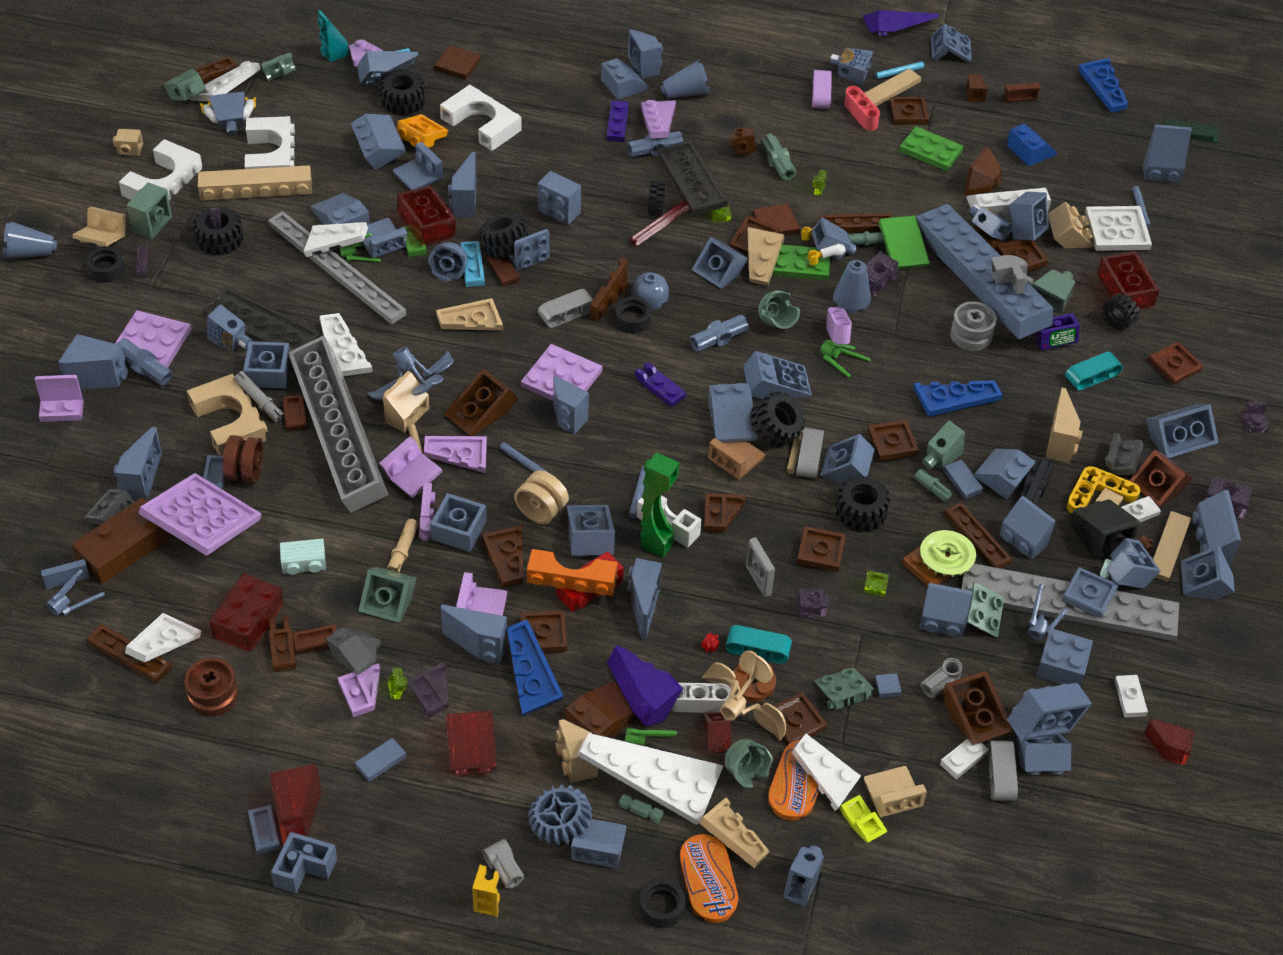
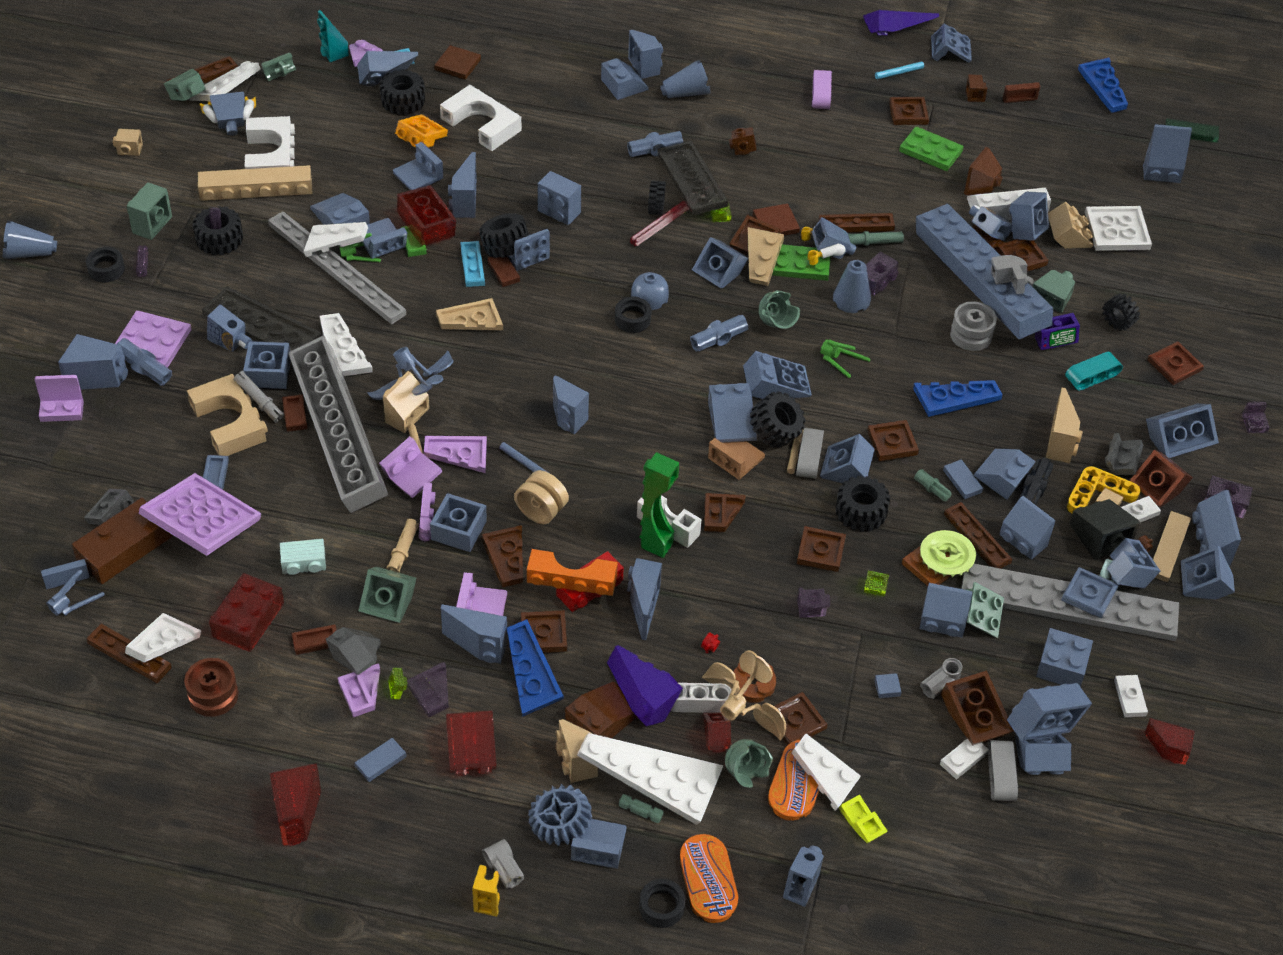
(102, 227): tan bracket -> none
(139, 466): sand blue slope -> none
(180, 160): white arch -> none
(243, 459): copper wheel -> none
(264, 829): sand blue tile -> none
(282, 646): reddish brown hinge -> none
(302, 856): sand blue brick -> none
(378, 139): sand blue slope -> none
(448, 261): sand blue cylinder -> none
(481, 403): reddish brown slope -> none
(564, 365): lavender plate -> none
(565, 308): light grey beam -> none
(590, 530): sand blue slope -> none
(608, 295): reddish brown wing -> none
(617, 121): dark purple plate -> none
(637, 495): sand blue bar -> none
(639, 736): bright green plant -> none
(658, 117): lavender wing -> none
(660, 385): dark purple hinge -> none
(731, 831): tan wing -> none
(760, 567): light grey tile -> none
(766, 644): teal beam -> none
(778, 157): sand green piece -> none
(819, 182): clear neon green plate -> none
(838, 325): lavender beam -> none
(844, 688): sand green hinge -> none
(853, 64): sand blue torso -> none
(861, 108): coral beam -> none
(893, 87): tan tile -> none
(894, 791): tan bracket -> none
(904, 242): bright green tile -> none
(944, 446): sand green torso -> none
(1029, 145): blue slope -> none
(1038, 625): sand blue plant -> none
(1129, 276): clear red brick -> none
(1139, 201): sand blue bar -> none

